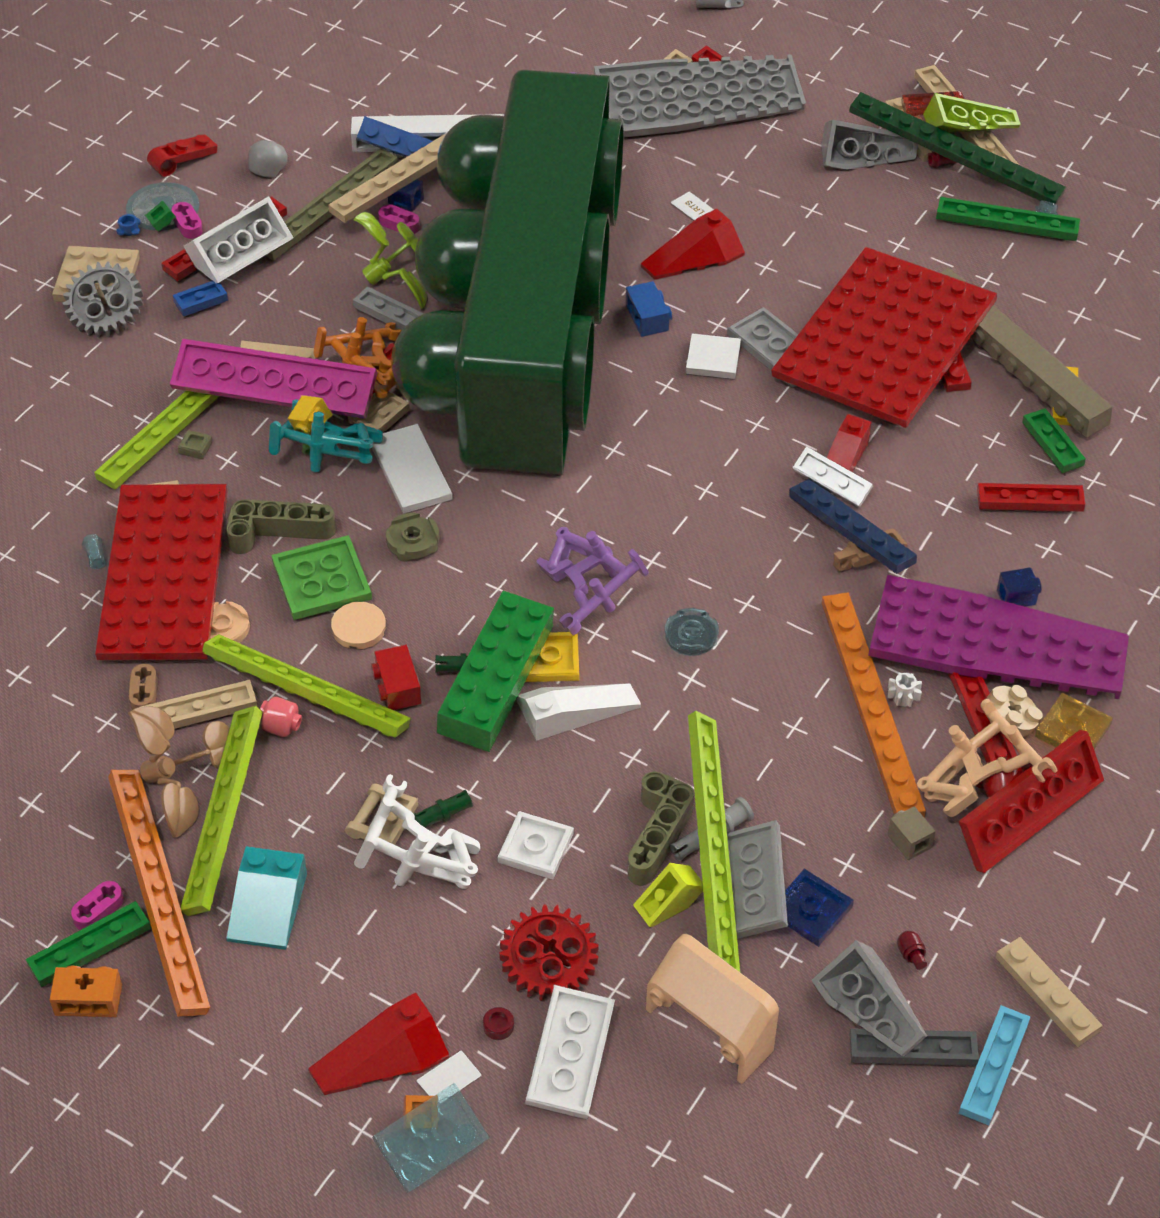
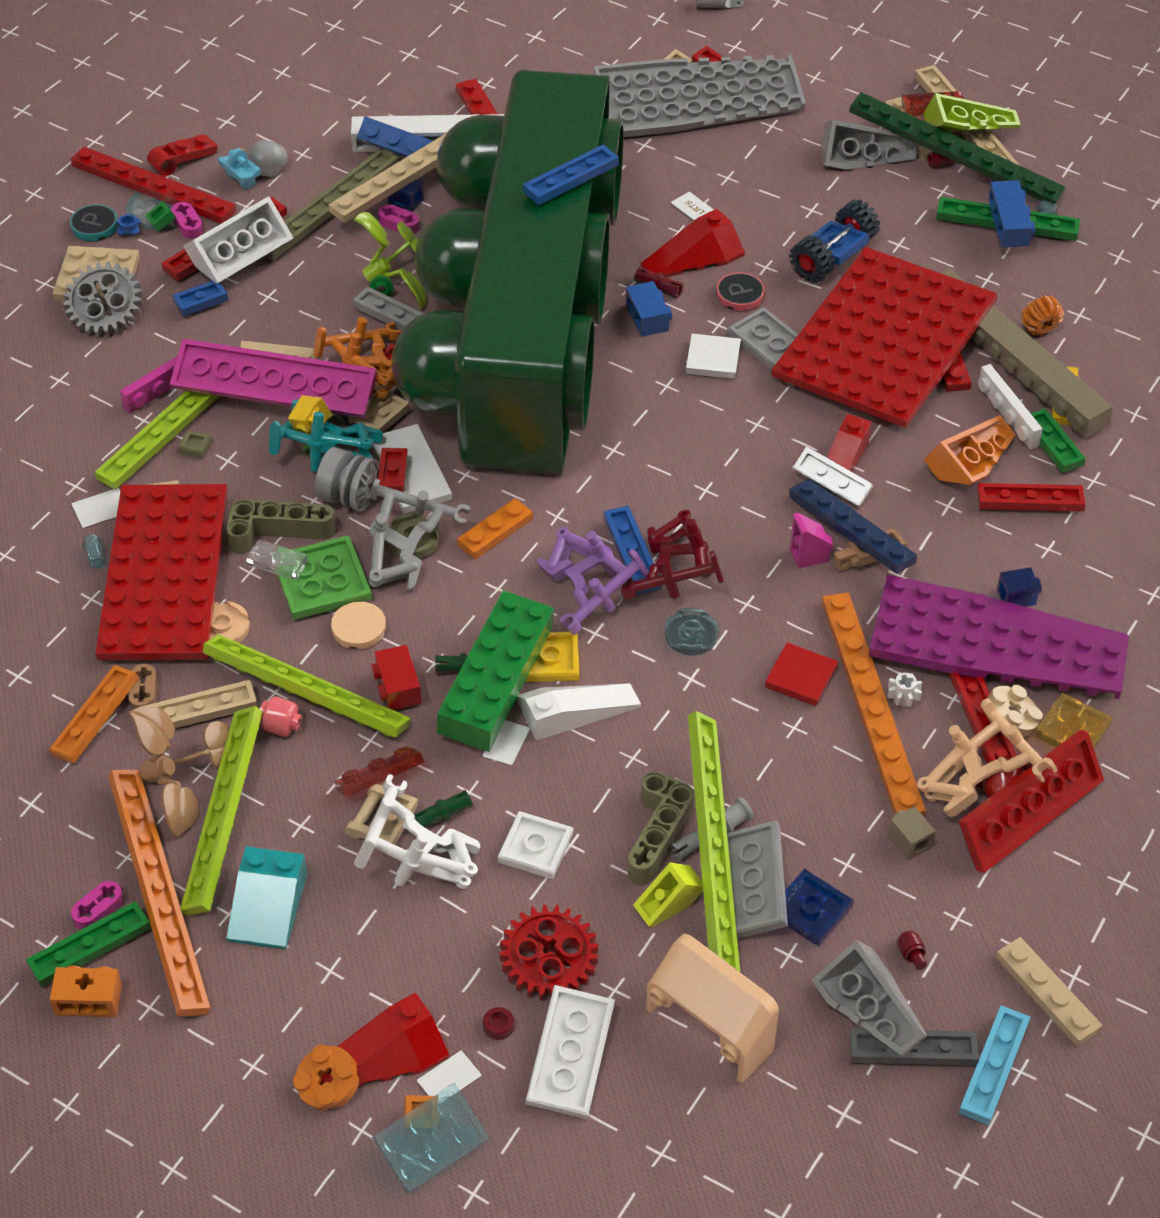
(93, 222): none -> tile
(93, 714): none -> orange tile
(97, 508): none -> white sticker
(148, 387): none -> dark pink plate
(152, 184): none -> red plate
(240, 167): none -> medium azure hips
(277, 559): none -> clear plate
(312, 1068): none -> orange plate
(346, 479): none -> light grey wheel
(378, 770): none -> clear red plate
(382, 280): none -> green plate
(382, 532): none -> light grey piece
(393, 468): none -> red plate
(474, 98): none -> red plate
(495, 528): none -> orange plate
(508, 743): none -> white sticker
(570, 174): none -> blue plate
(627, 537): none -> blue plate
(662, 283): none -> dark red pin
(663, 544): none -> dark red piece
(740, 291): none -> tile
(801, 674): none -> red tile
(809, 542): none -> dark pink slope
(835, 241): none -> plate
(970, 453): none -> orange wedge
(1010, 213): none -> blue brick
(1010, 407): none -> white plate
(1042, 315): none -> orange gear

